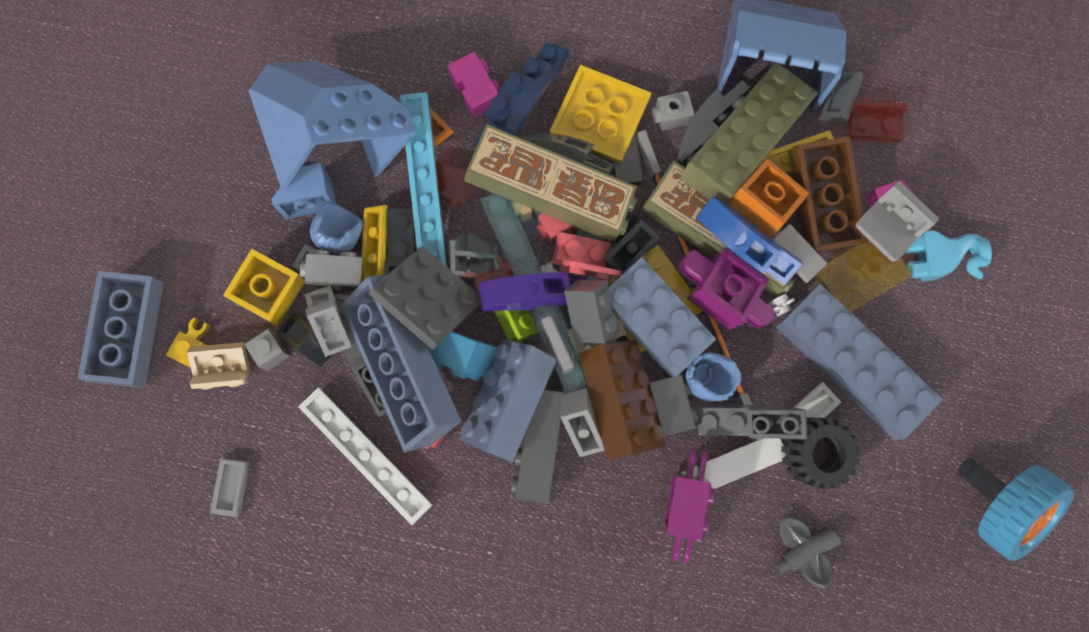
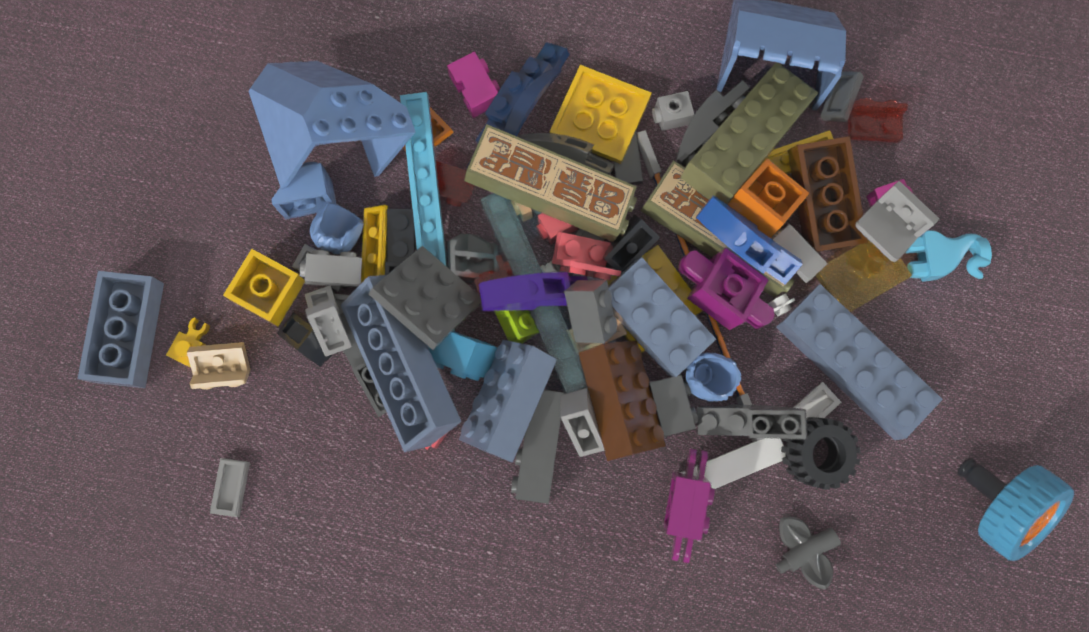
(267, 350): light grey brick -> none
(365, 456): white plate -> none
(557, 344): light grey tile -> none

